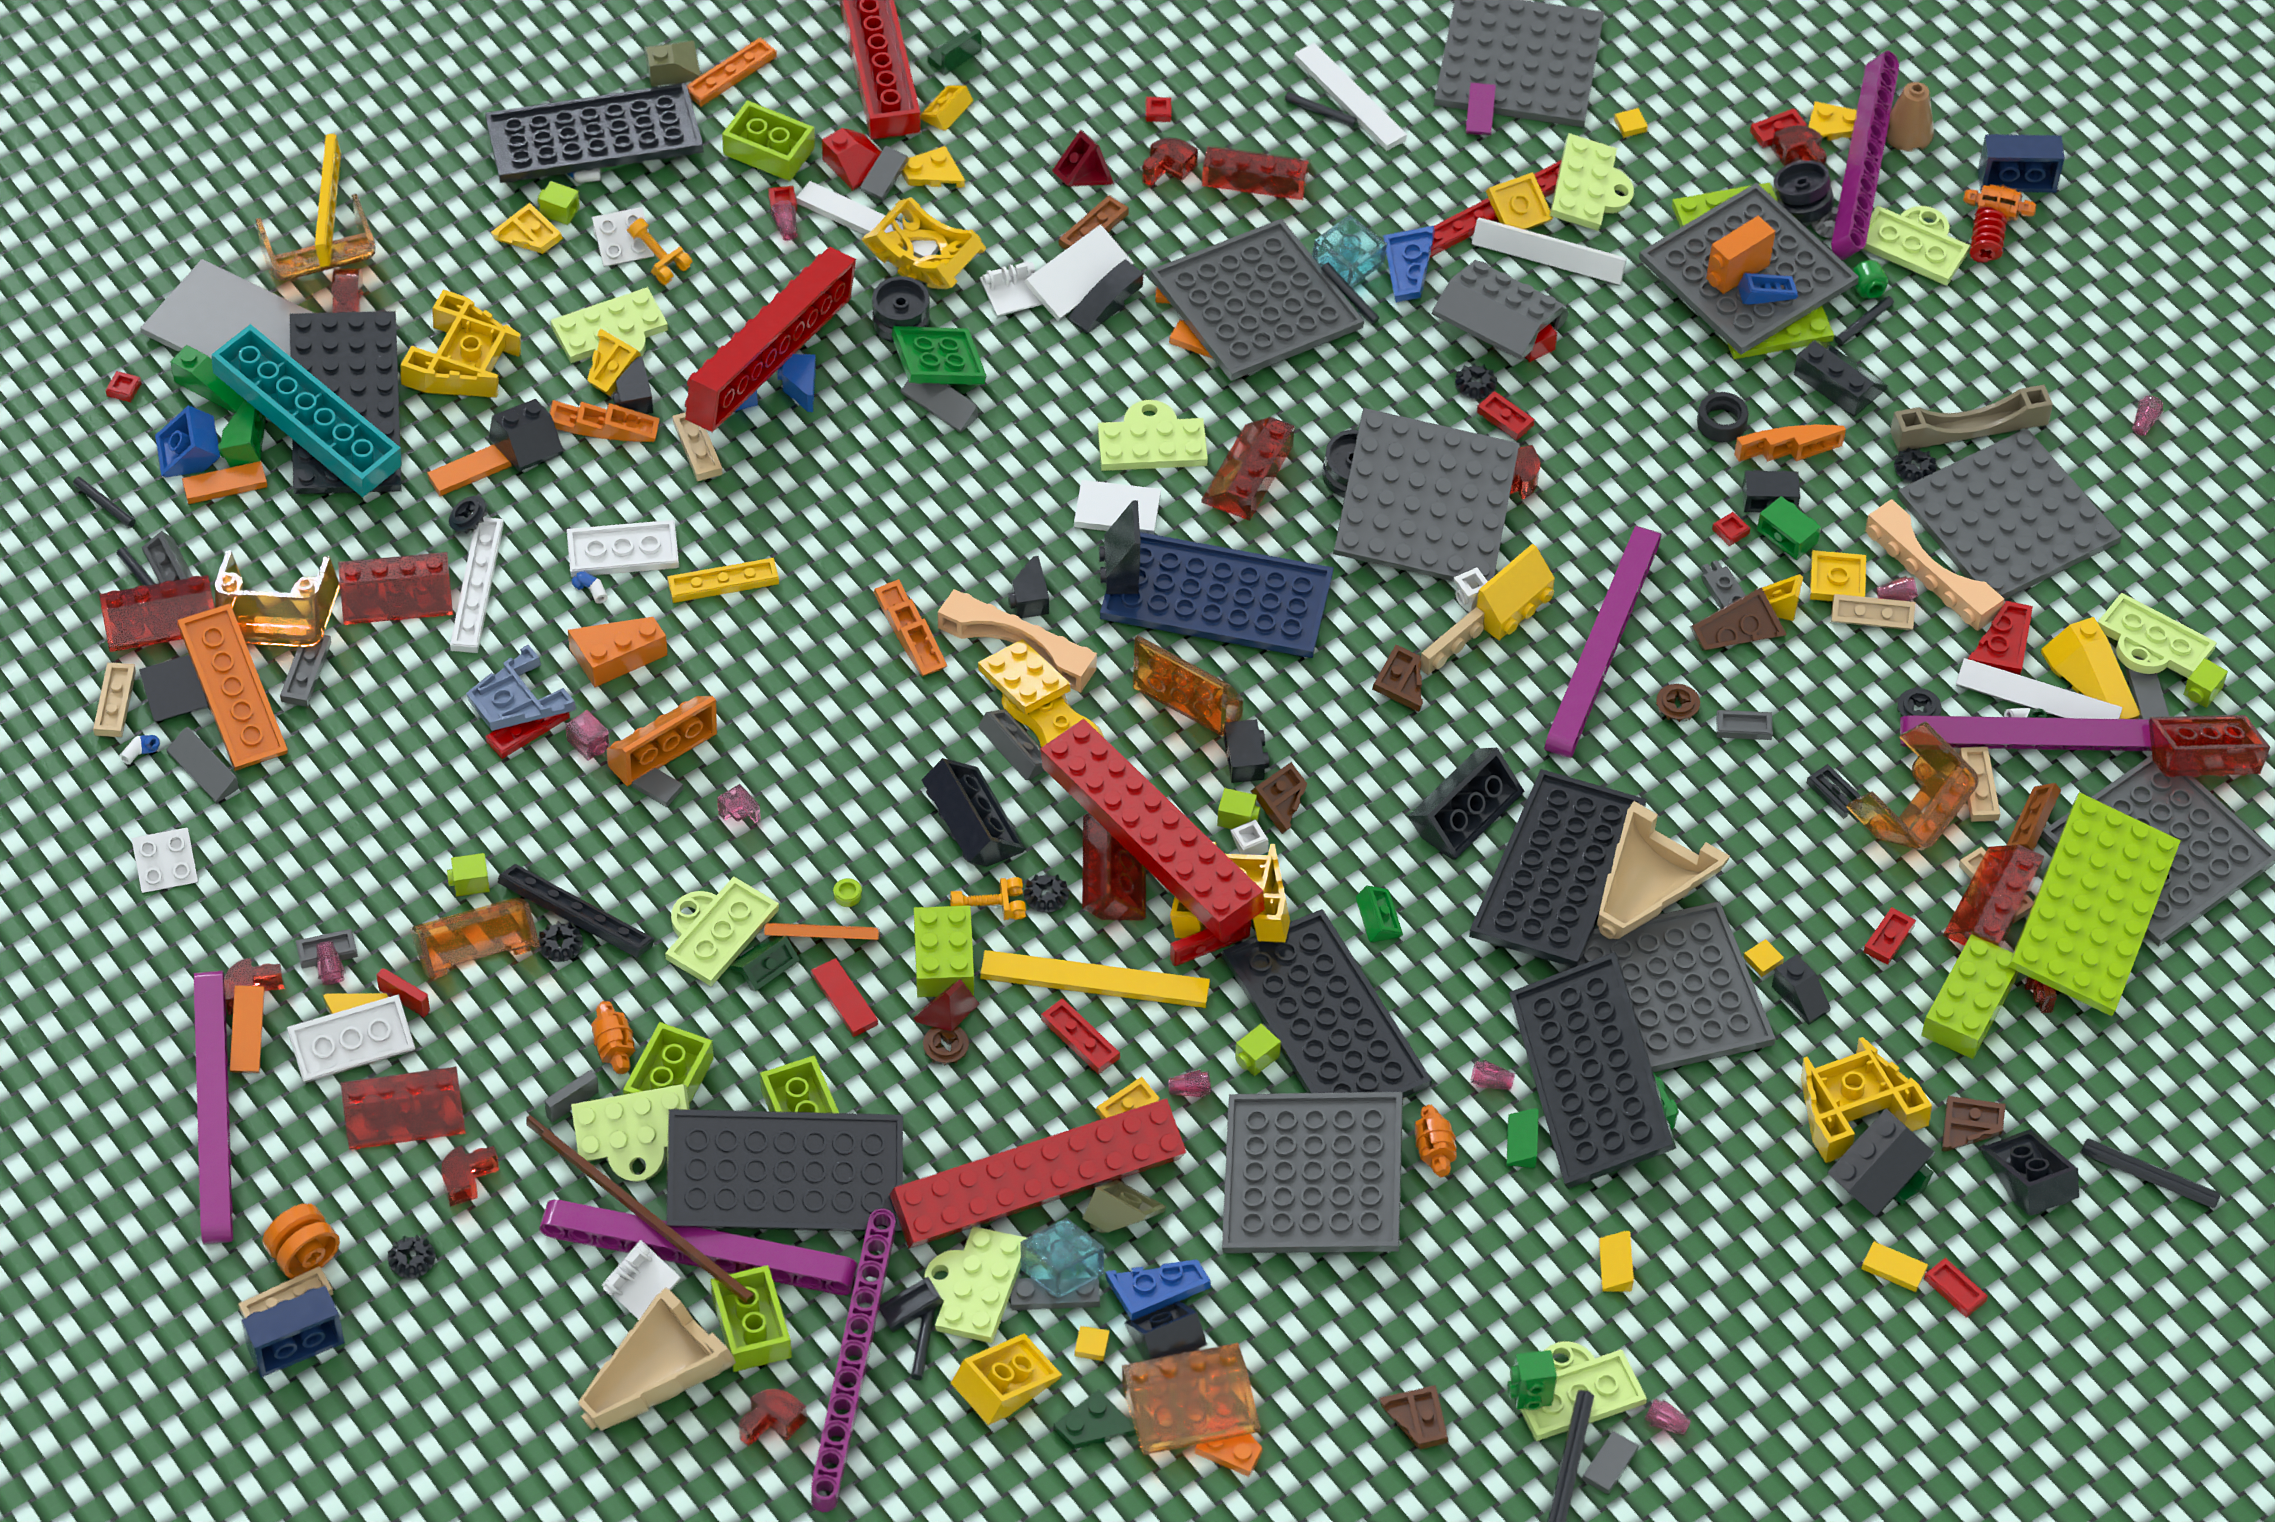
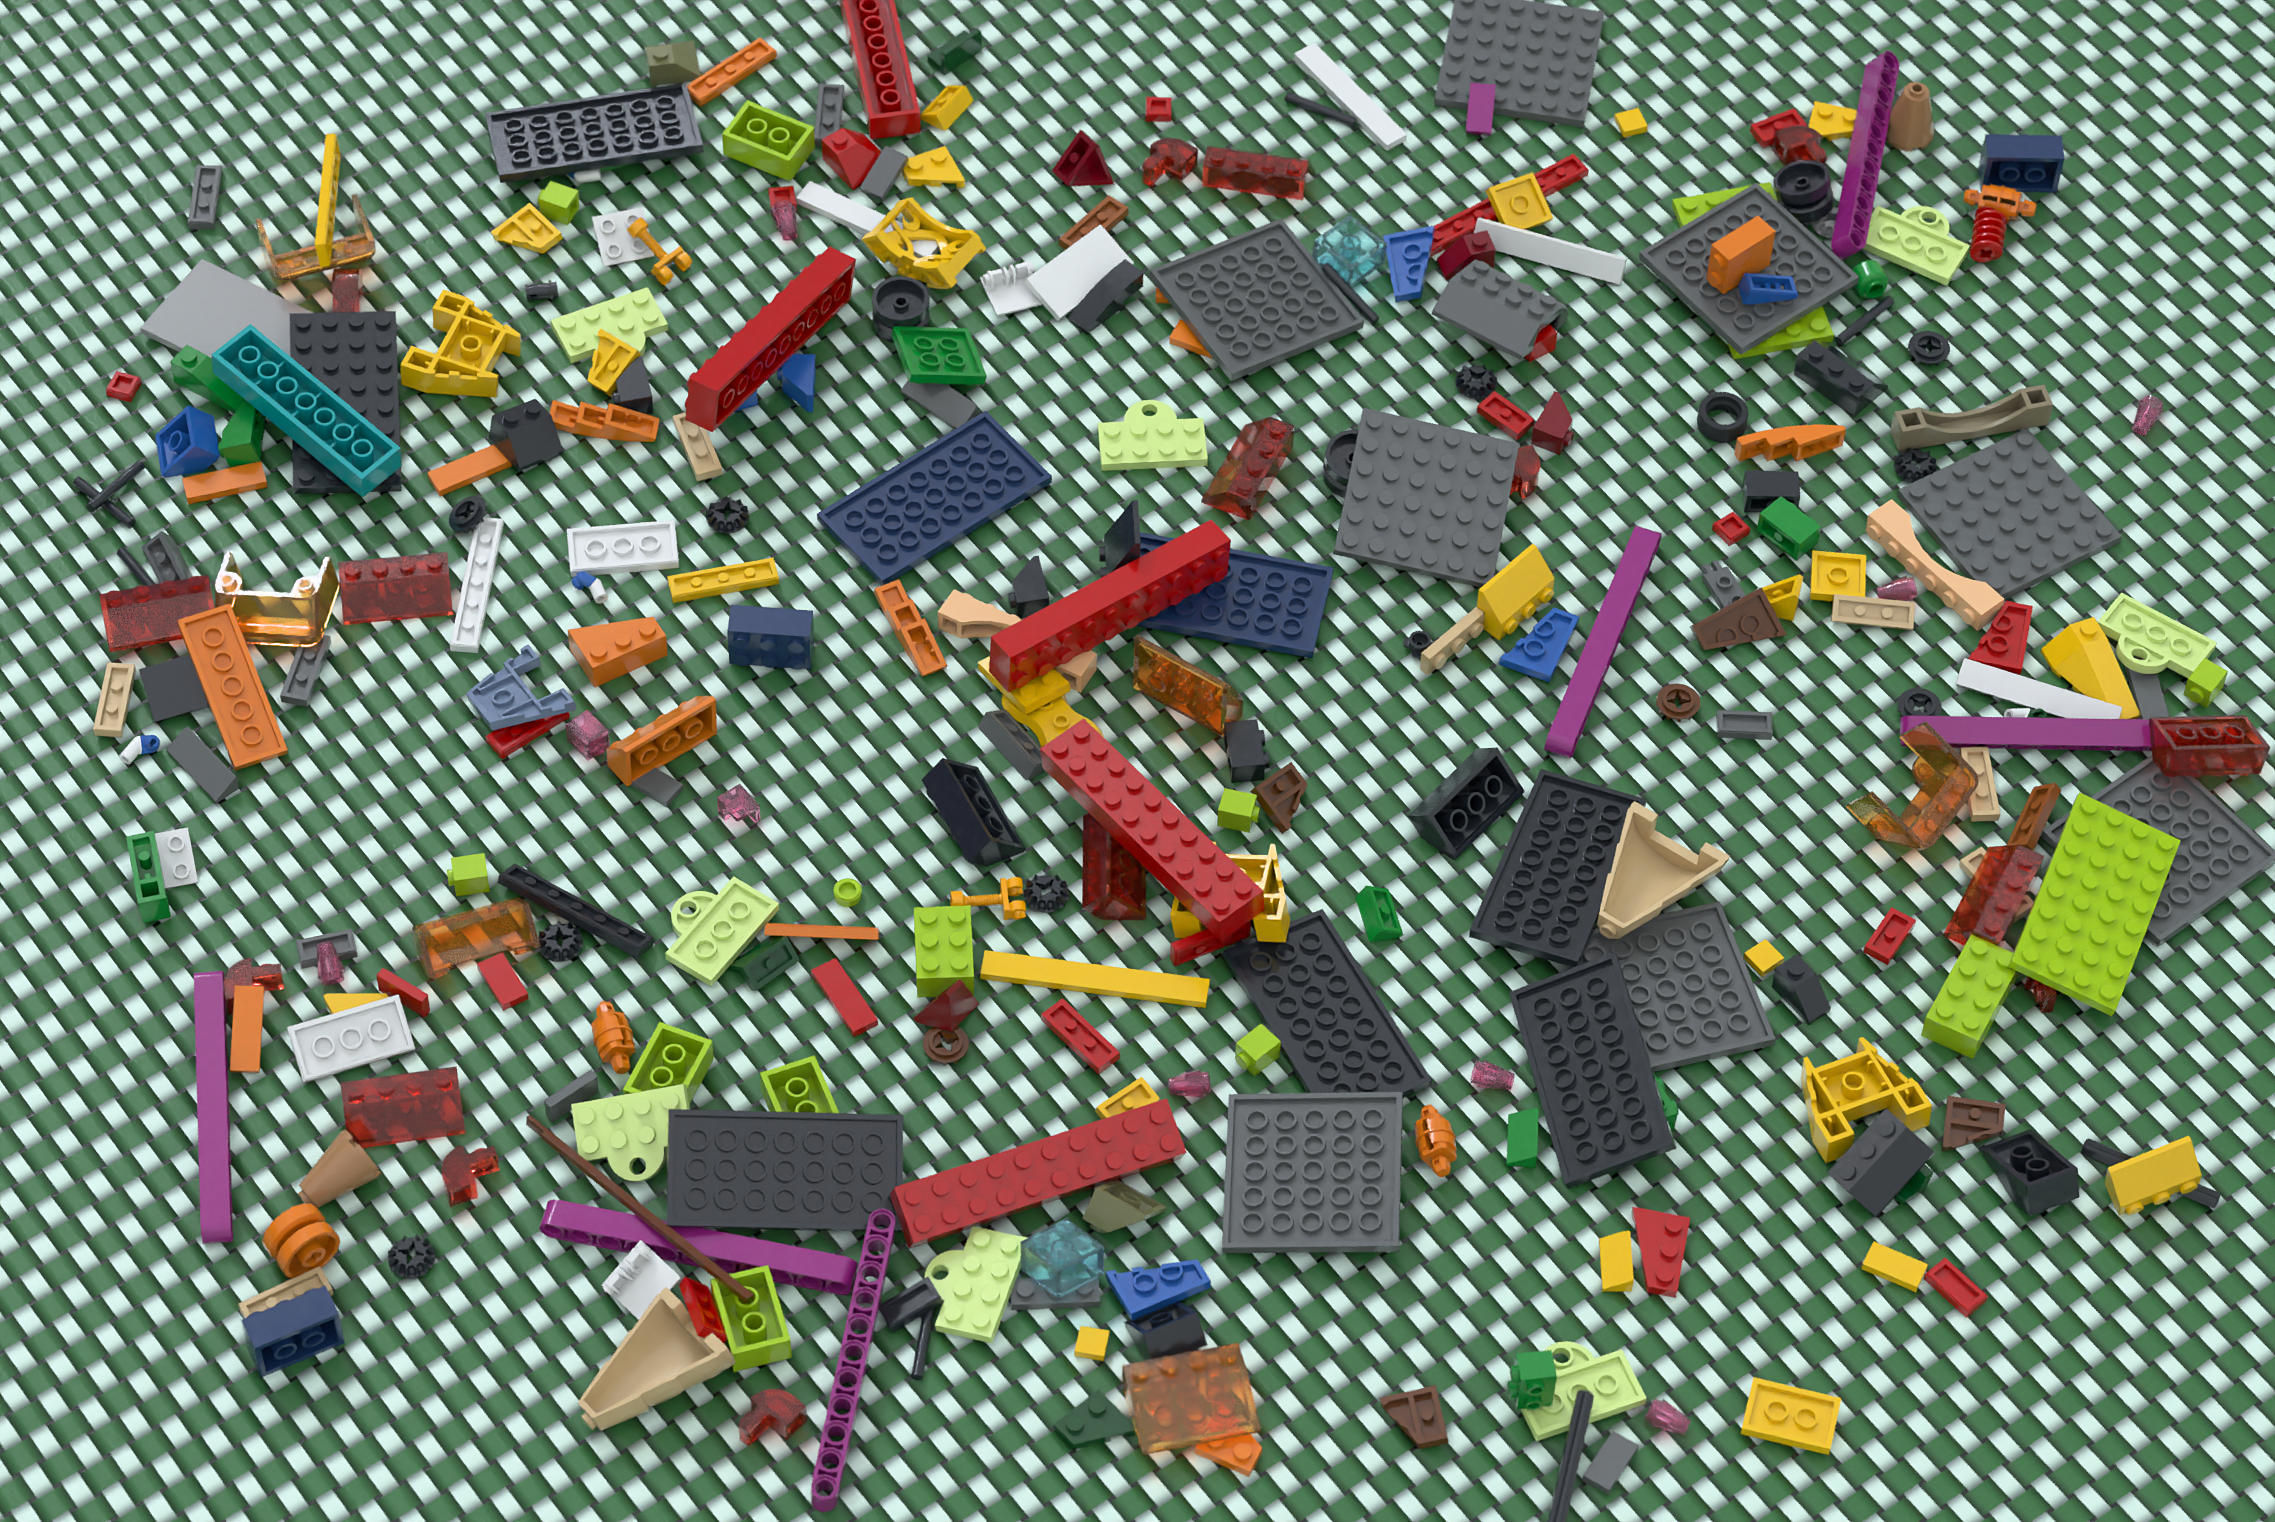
(115, 486): none -> black bar
(148, 877): none -> green slope
(205, 197): none -> dark grey tile
(338, 1171): none -> medium nougat cone
(502, 981): none -> tile
(542, 291): none -> black pin
(702, 1309): none -> red tile
(735, 522): none -> black gear
(770, 637): none -> dark blue brick
(828, 111): none -> dark grey tile
(934, 498): none -> dark blue plate
(1004, 1378): yellow slope -> none
(1104, 502): white tile -> none
(1109, 606): none -> red brick
(1250, 839): white slope -> none
(1401, 678): reddish brown wing -> none
(1415, 639): none -> black plate
(1465, 251): none -> dark red slope
(1468, 588): white brick -> none
(1543, 647): none -> blue wing
(1553, 426): none -> dark red slope
(1589, 183): yellowish green plate -> none
(1661, 1248): none -> red wing
(1791, 1416): none -> yellow plate
(1831, 792): black tile -> none
(1938, 343): none -> black gear
(2153, 1176): none -> yellow slope

